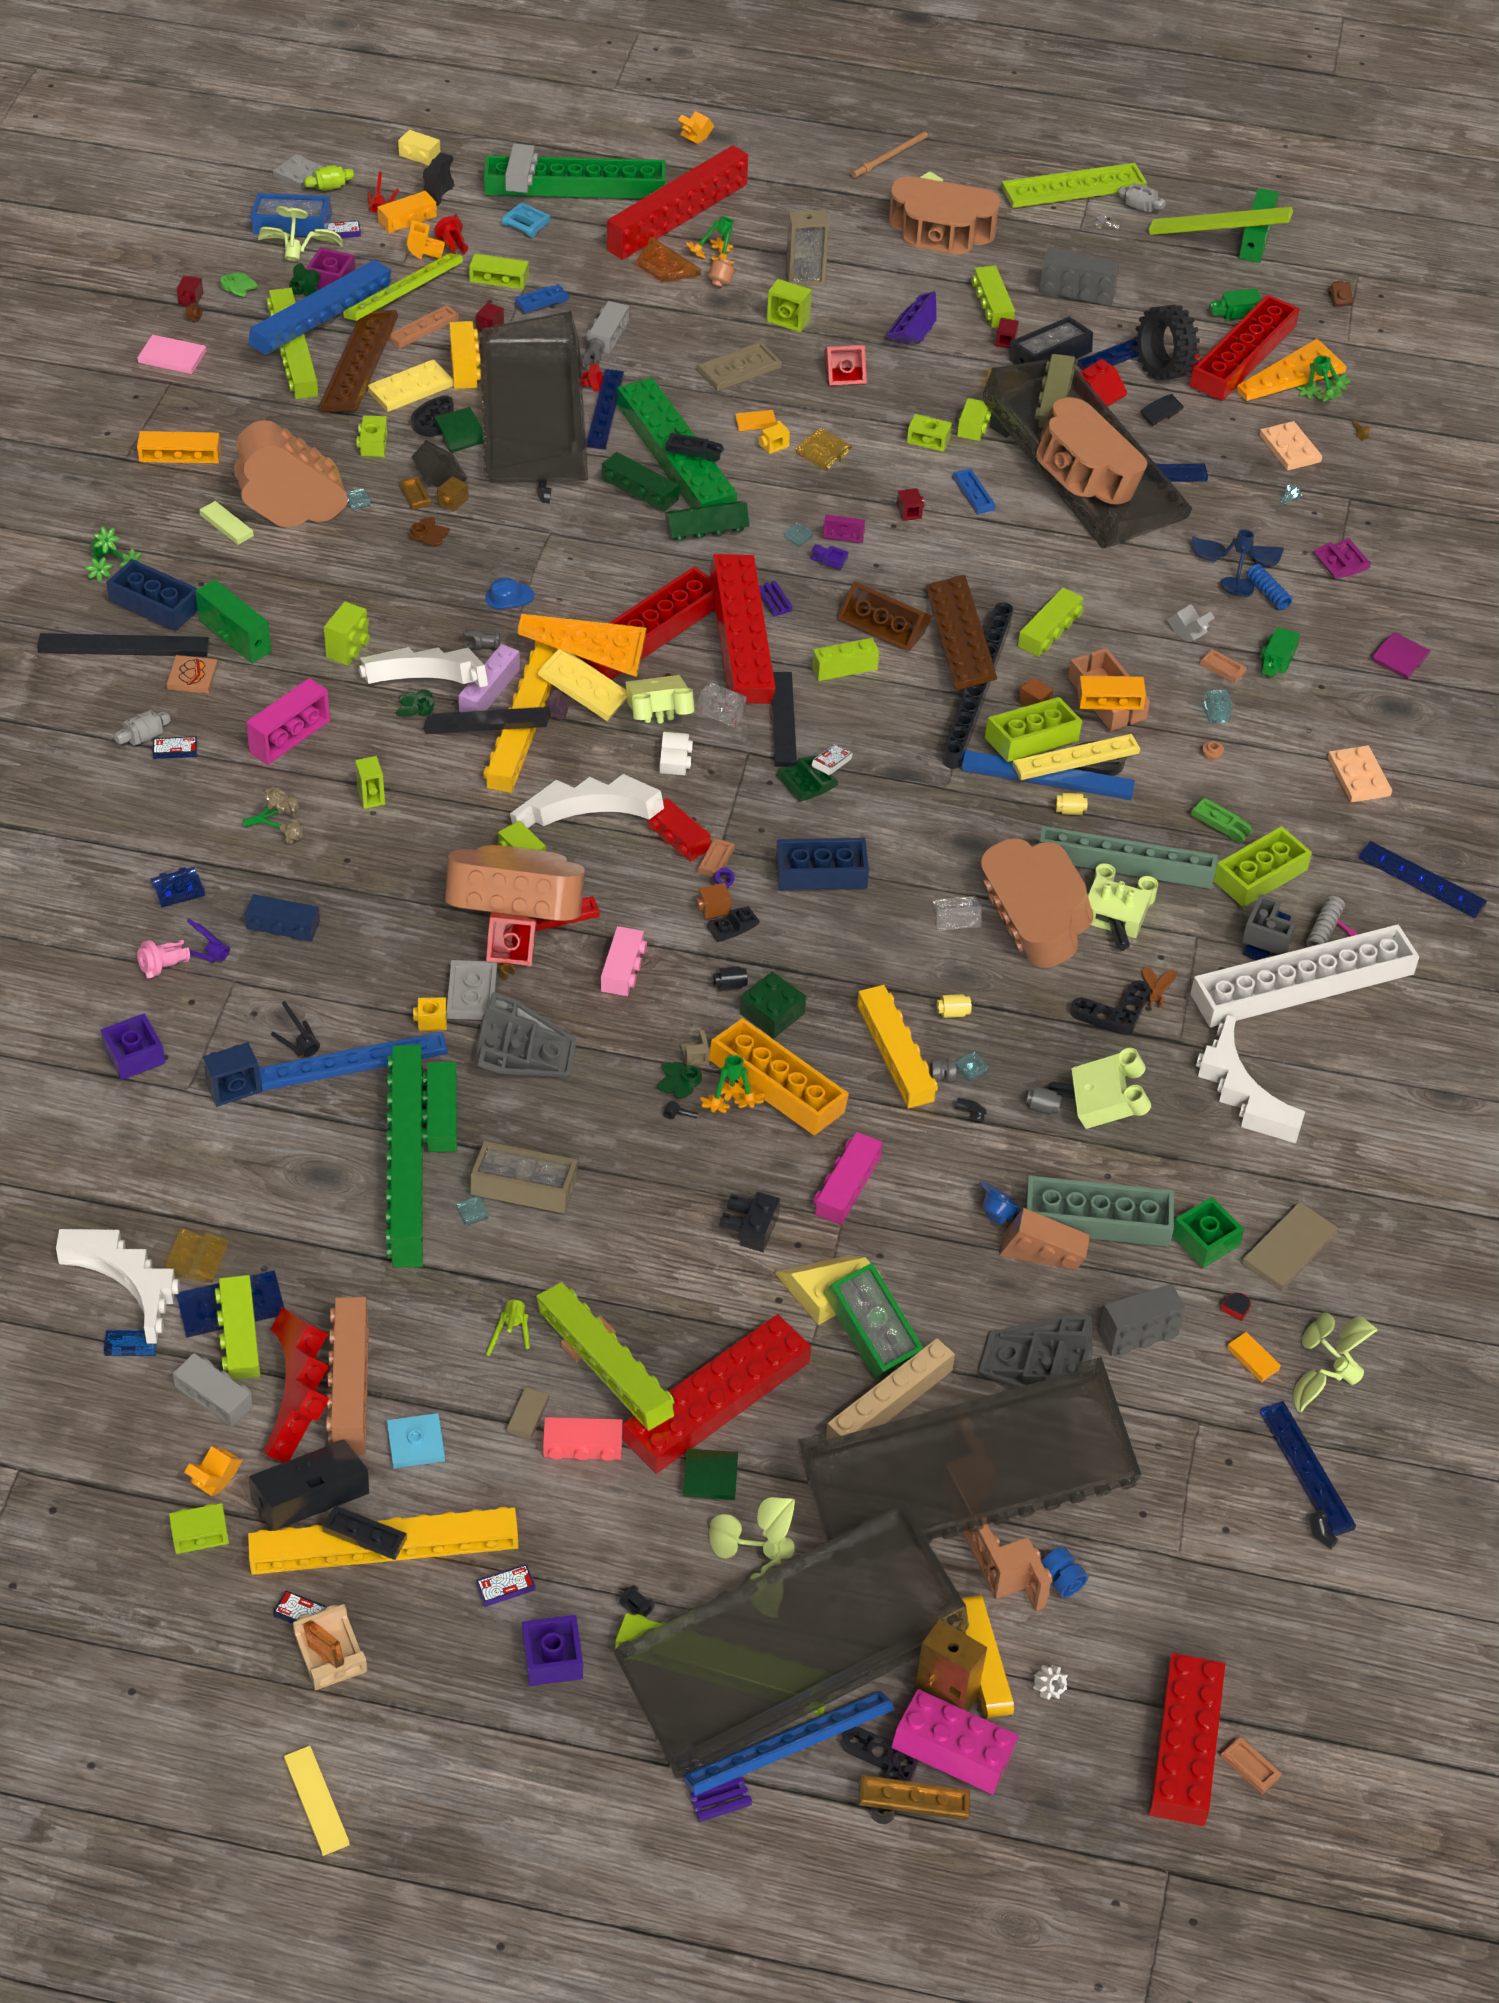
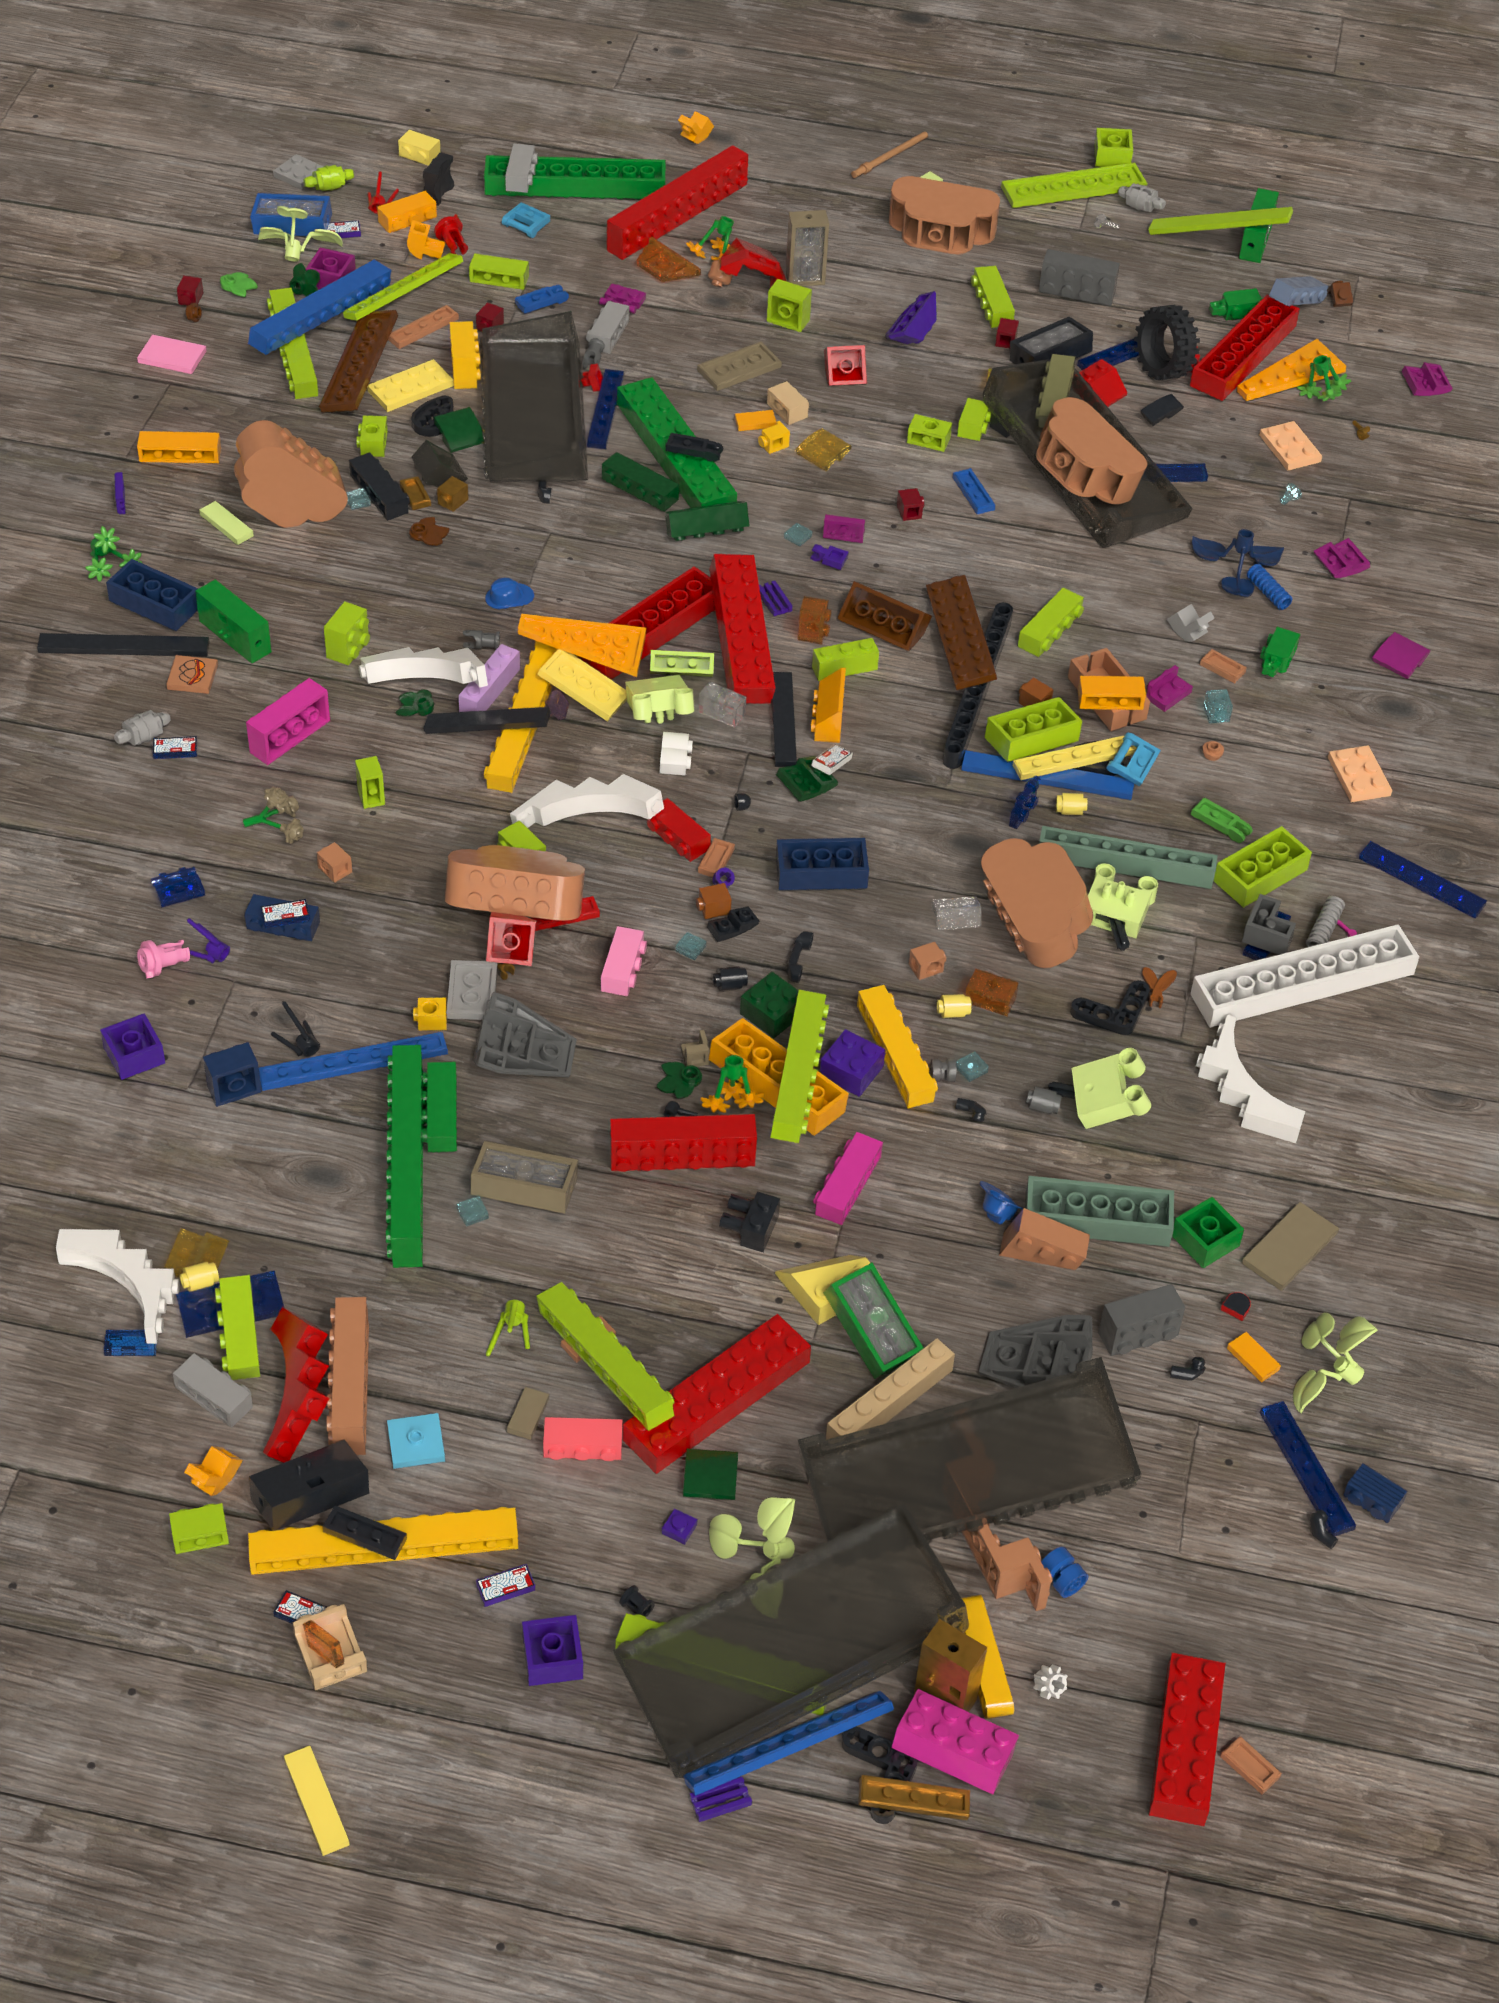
(120, 493): none -> dark purple tile
(199, 1276): none -> light yellow brick
(285, 913): none -> tile
(334, 862): none -> nougat brick
(379, 486): none -> black brick
(624, 295): none -> magenta plate
(679, 1526): none -> dark purple plate
(682, 663): none -> lime brick
(683, 1142): none -> red brick
(690, 946): none -> clear light blue tile
(742, 801): none -> black hinge
(752, 257): none -> red wedge
(788, 403): none -> tan brick
(798, 1067): none -> lime brick
(803, 941): none -> black bar
(813, 620): none -> clear orange brick
(829, 707): none -> light orange slope
(852, 1062): none -> dark purple brick
(927, 960): none -> nougat brick
(992, 992): none -> clear orange brick
(1025, 802): none -> clear blue plate
(1113, 147): none -> lime brick
(1139, 763): none -> dark azure plate
(1168, 689): none -> magenta bracket
(1190, 1372): none -> black arm
(1298, 290): none -> sand blue brick
(1375, 1493): none -> dark blue brick
(1427, 380): none -> magenta slope

